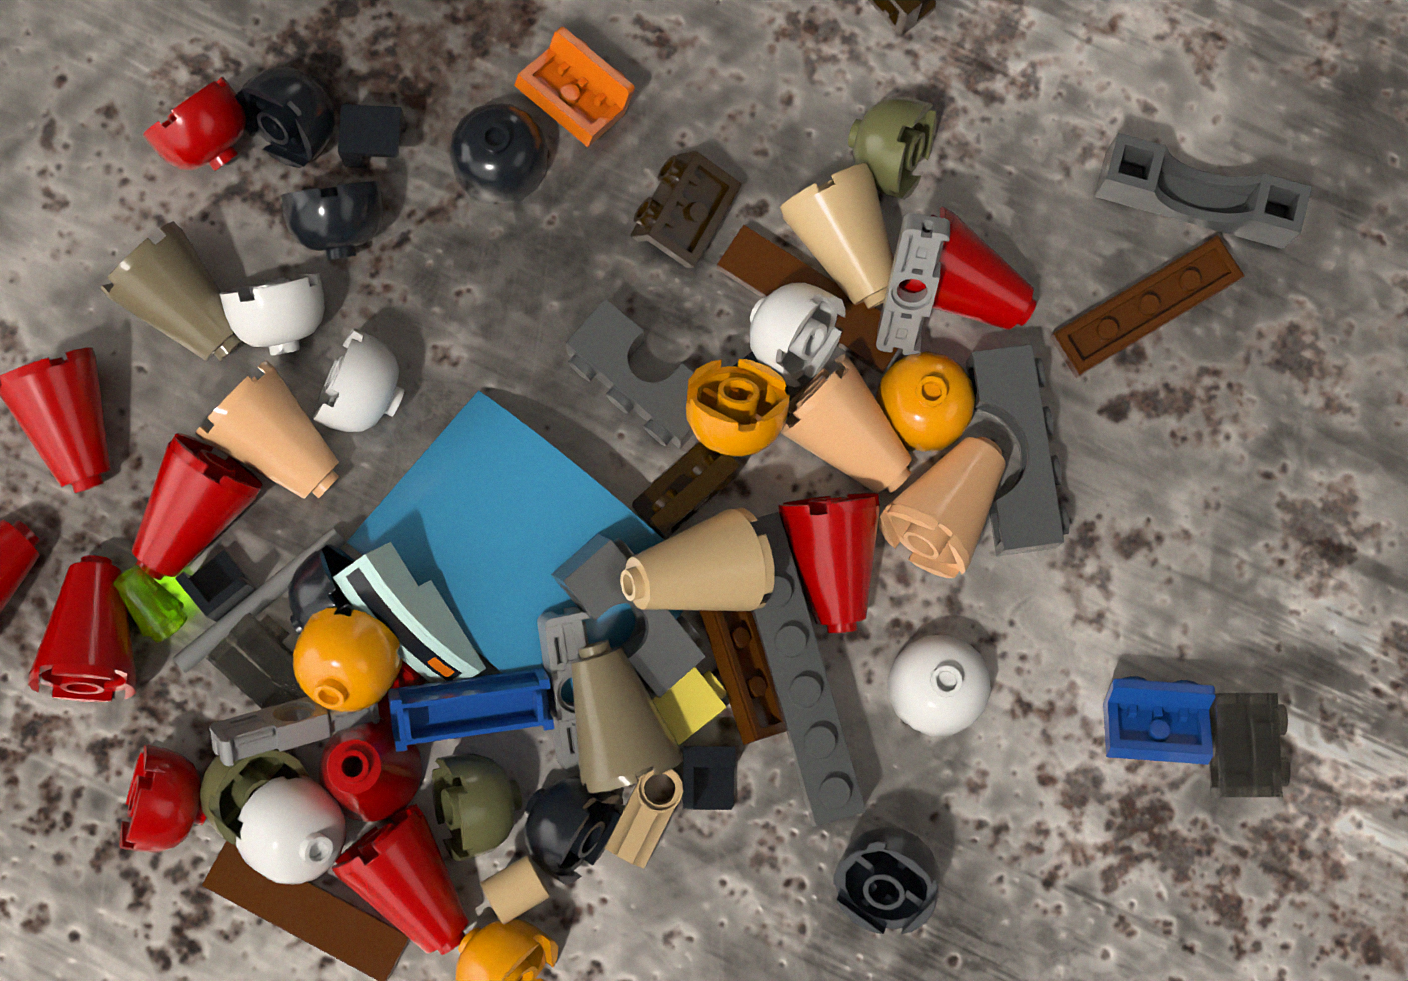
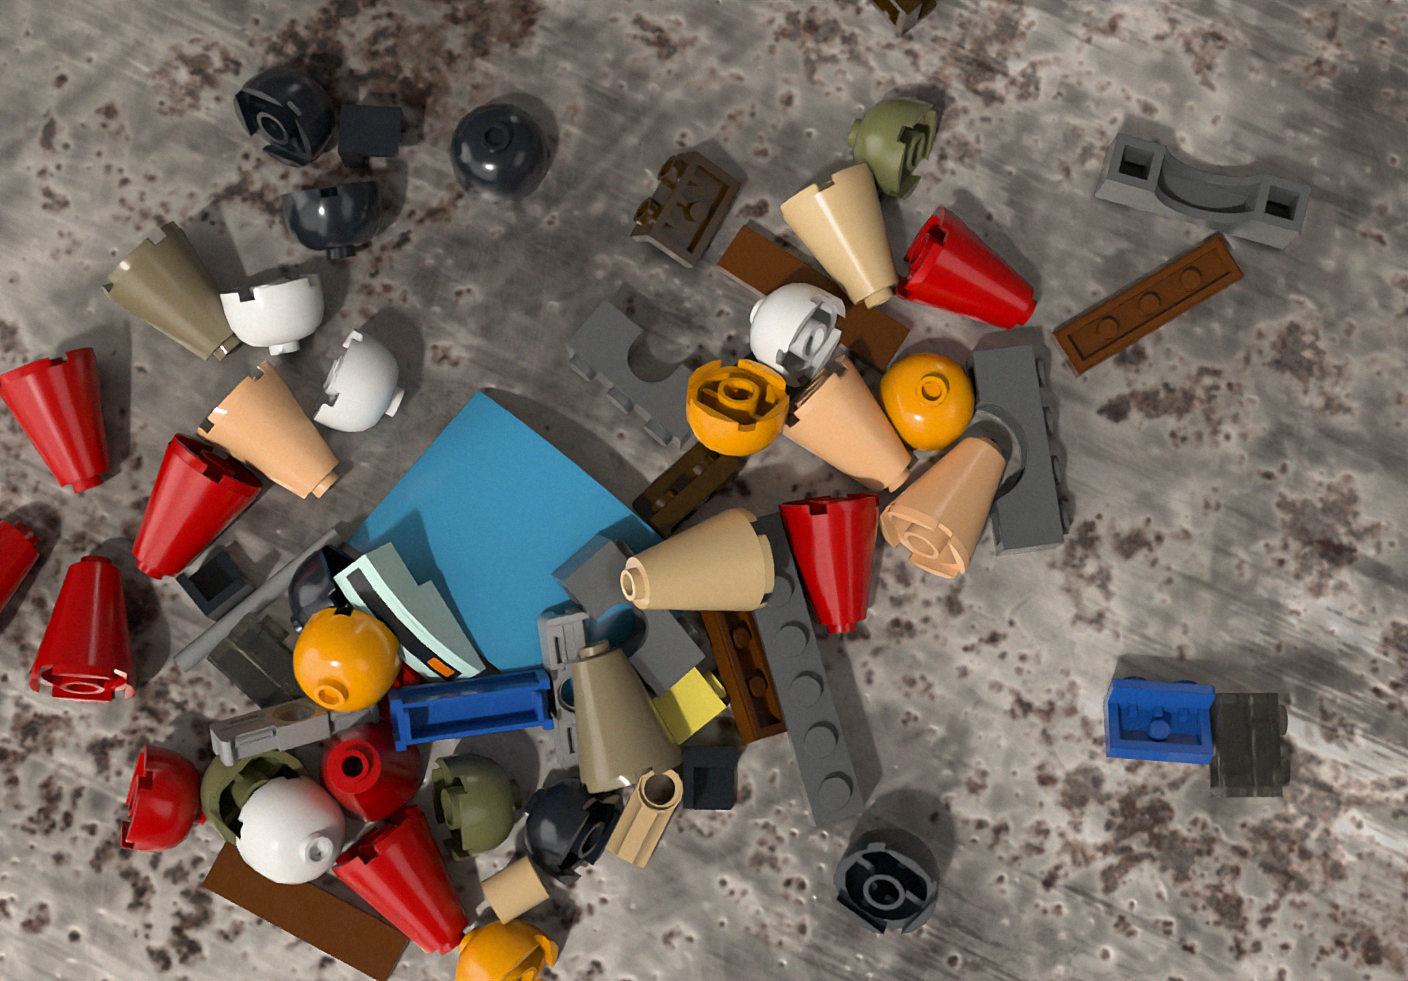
(150, 604): clear neon green cone -> none
(200, 129): red cylinder -> none
(576, 87): orange bracket -> none
(918, 259): light grey piece -> none
(939, 685): white cylinder -> none

